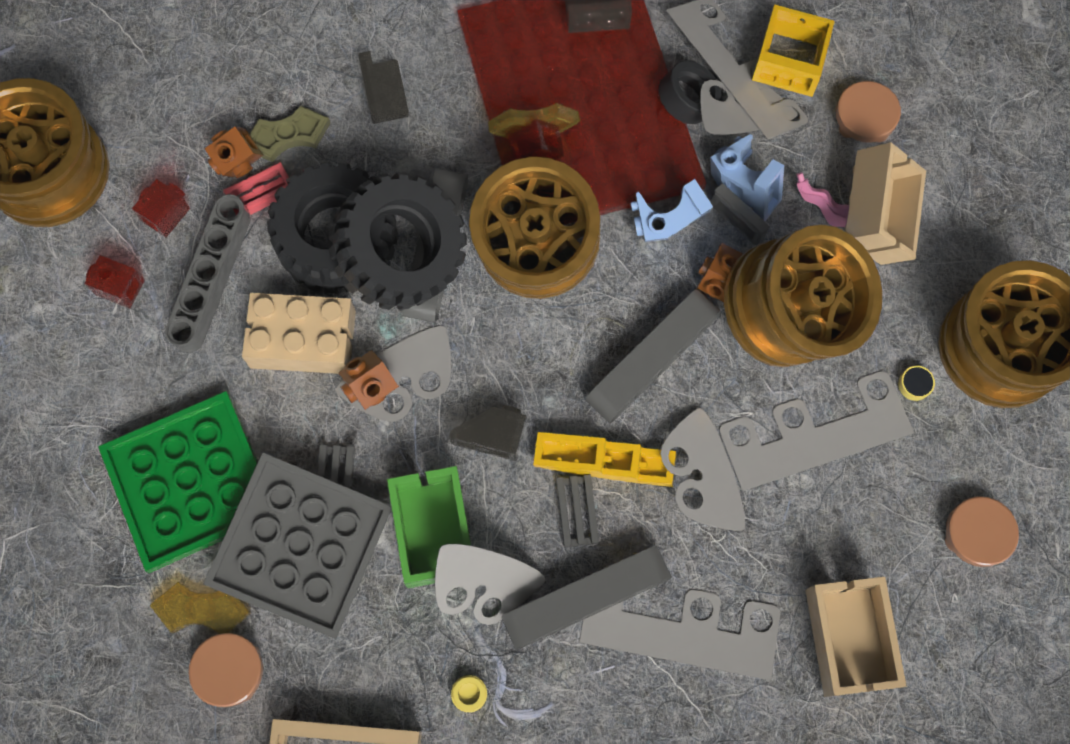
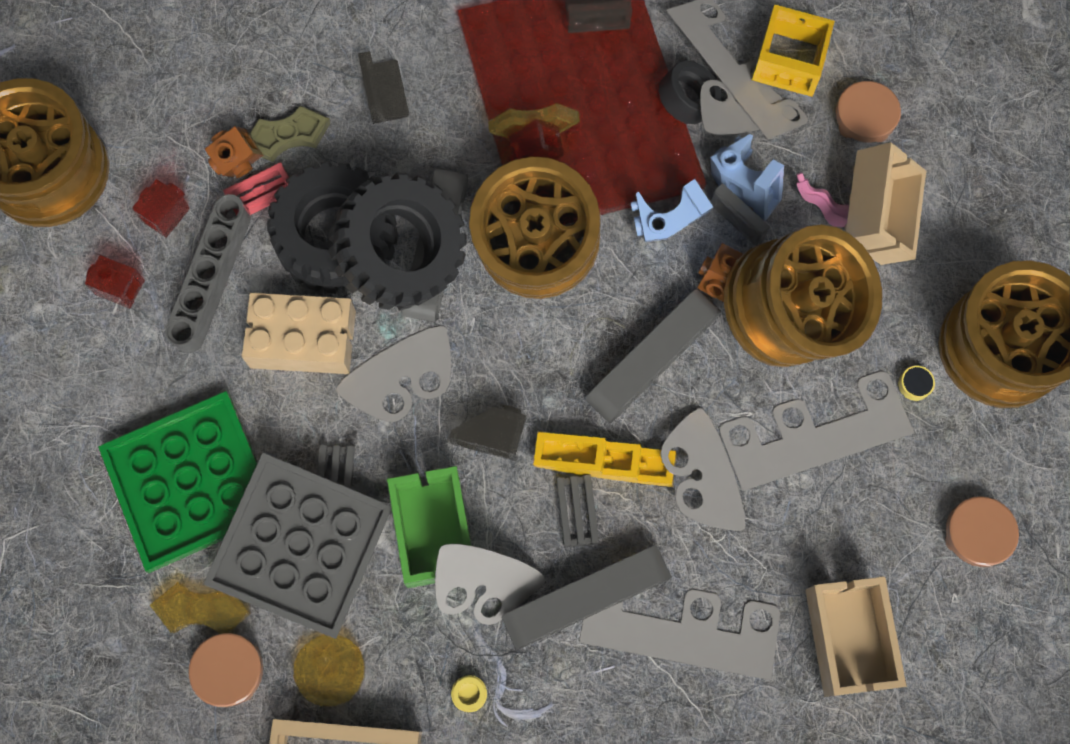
(329, 670): none -> clear yellow tile
(367, 380): dark orange brick -> none

